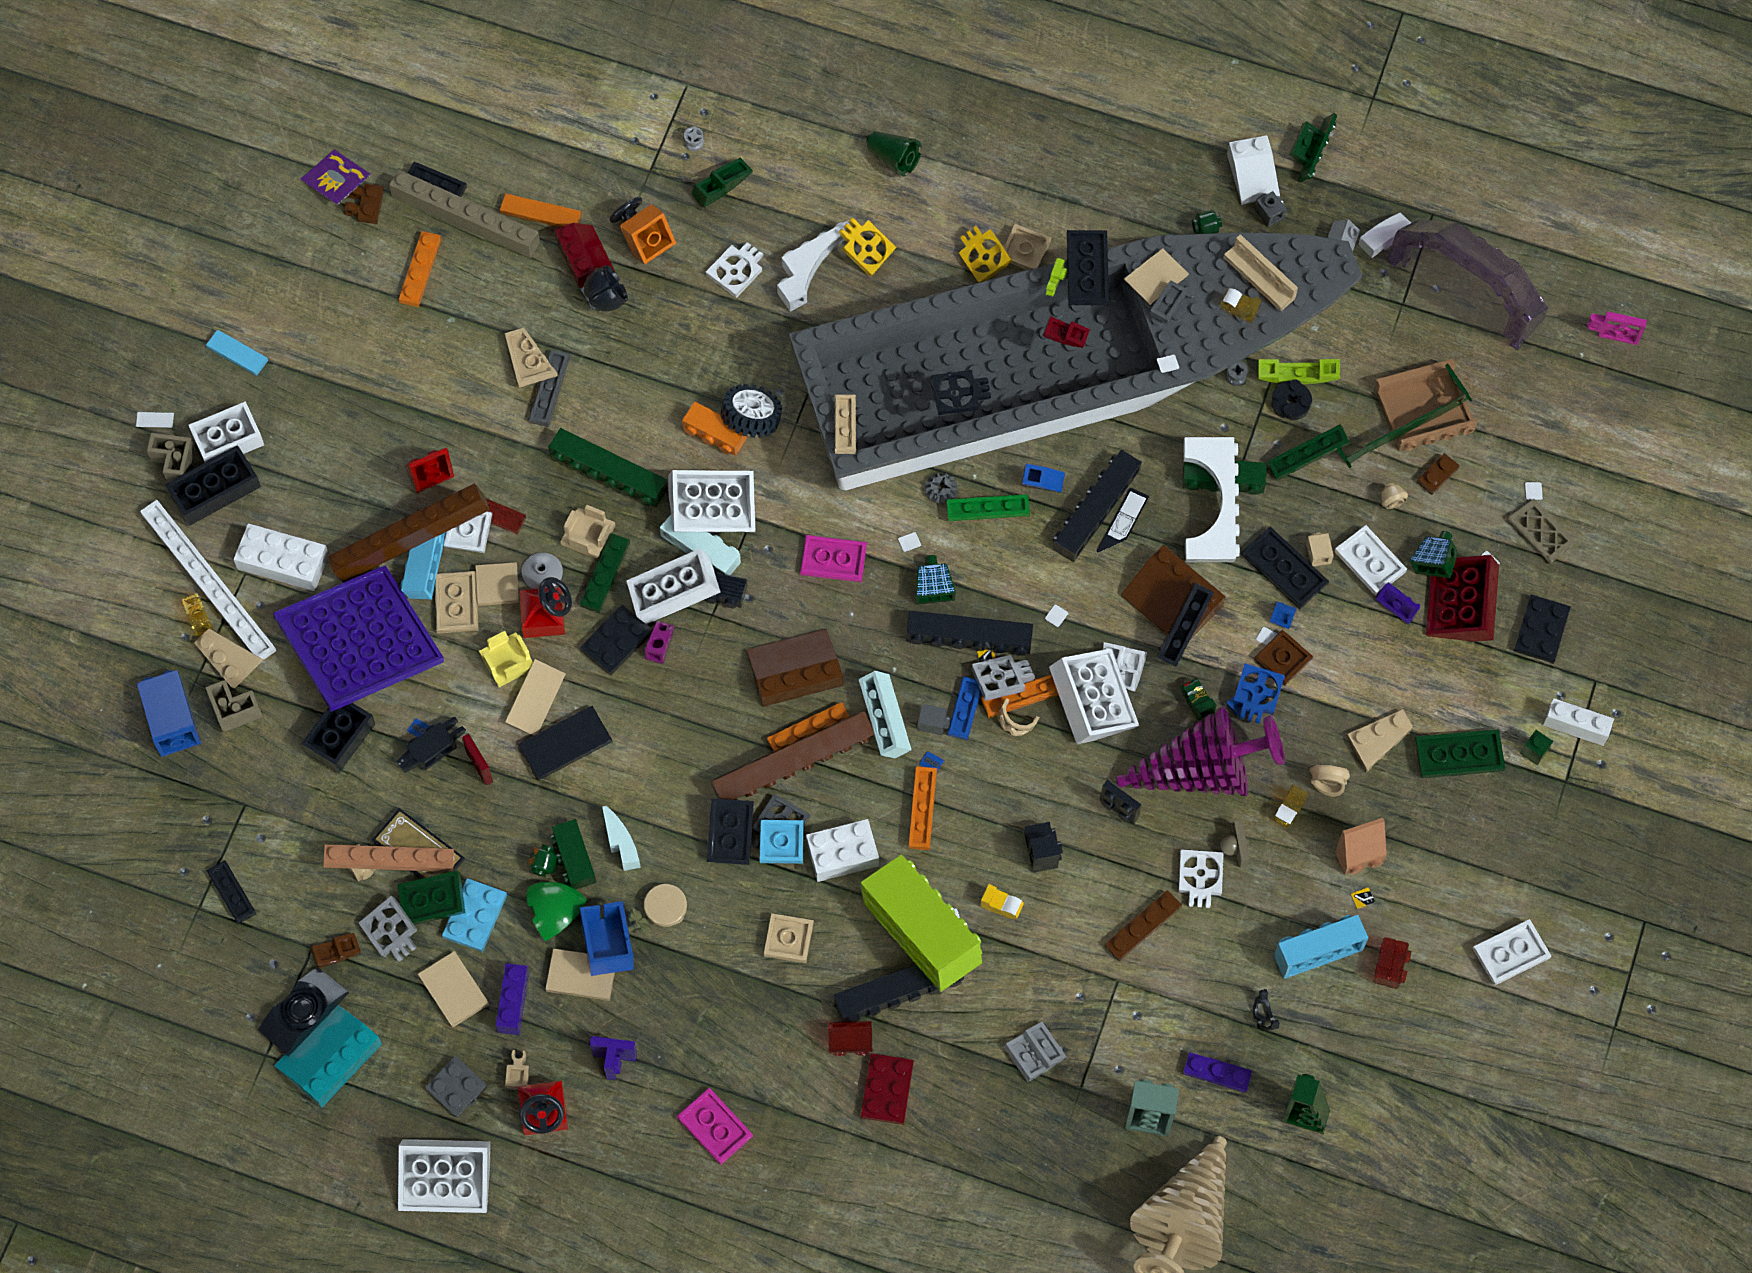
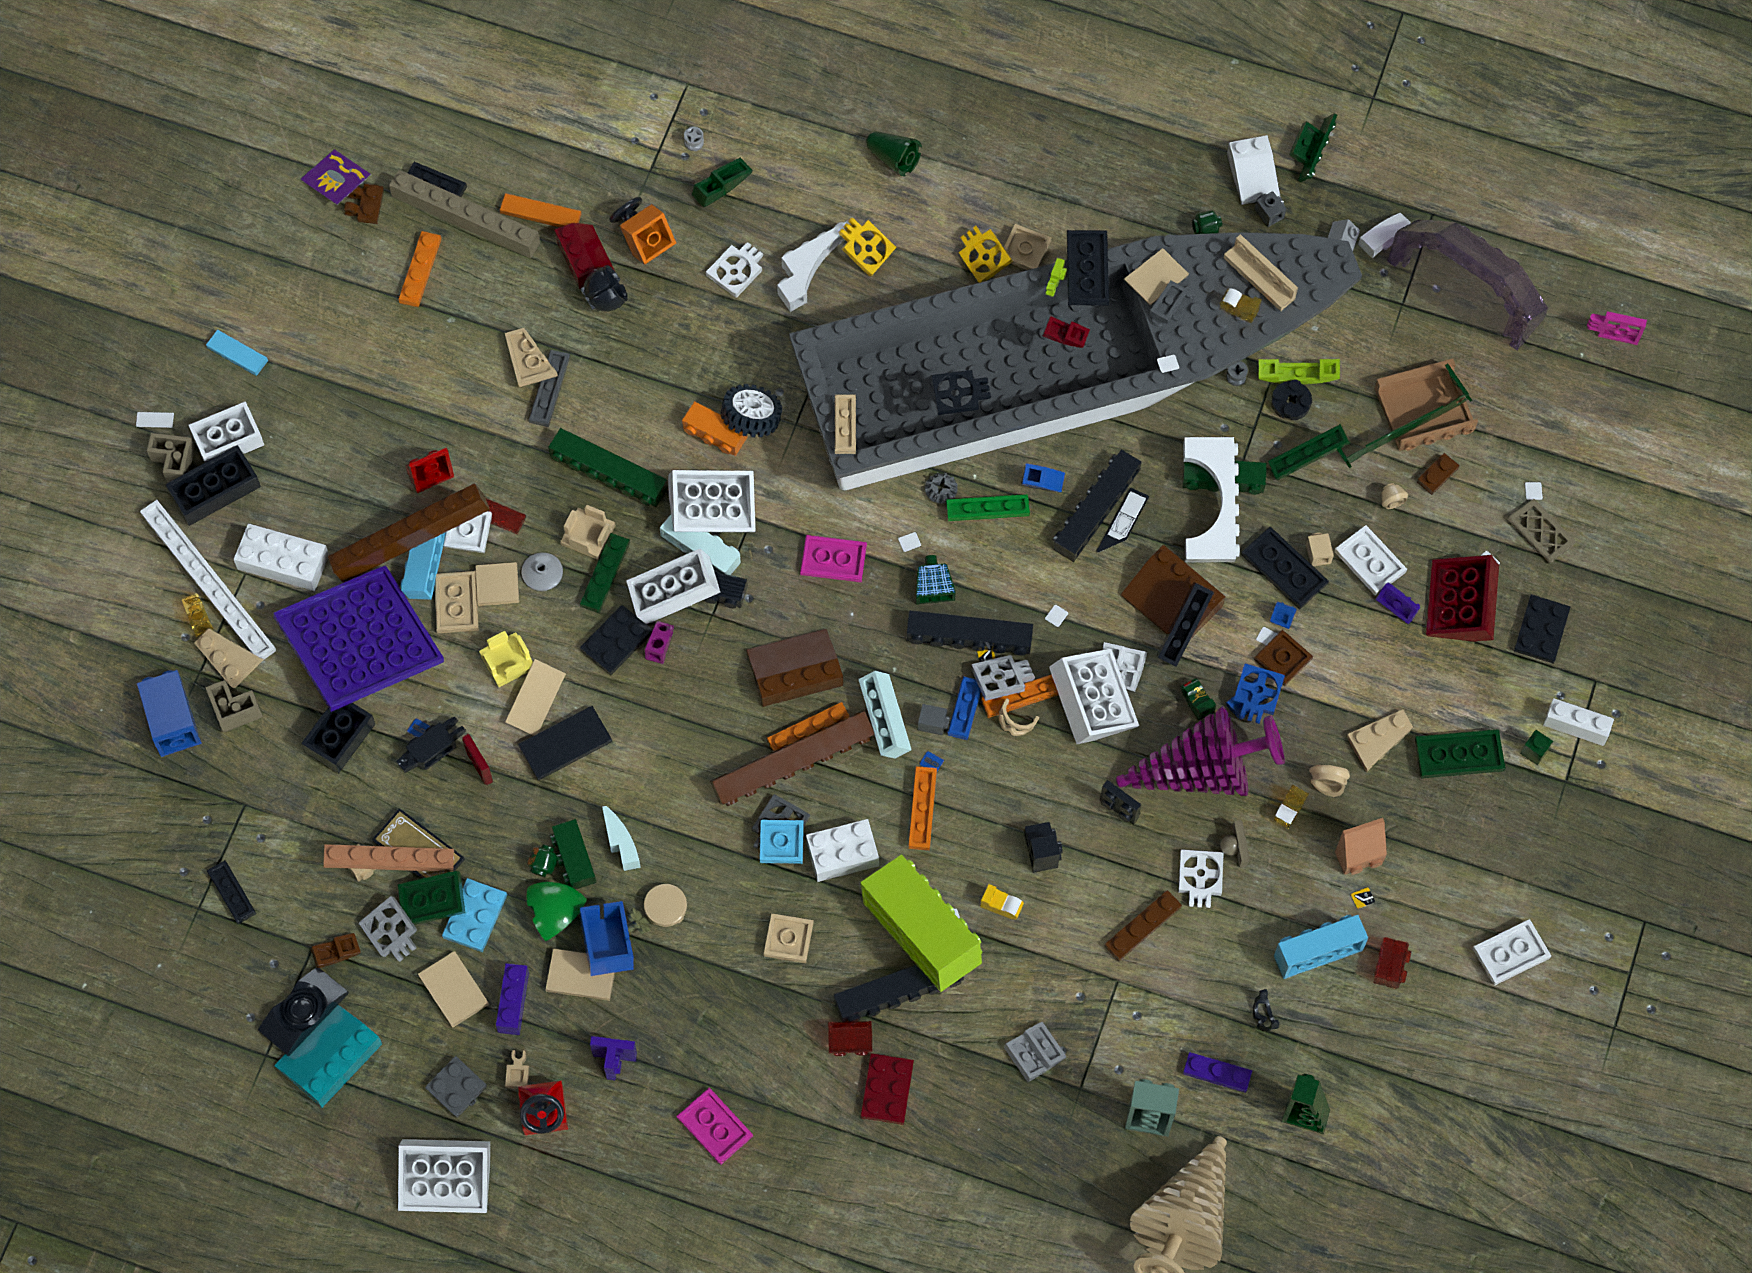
(543, 609): red piece -> none
(730, 831): black plate -> none
(1435, 556): dark green torso -> none

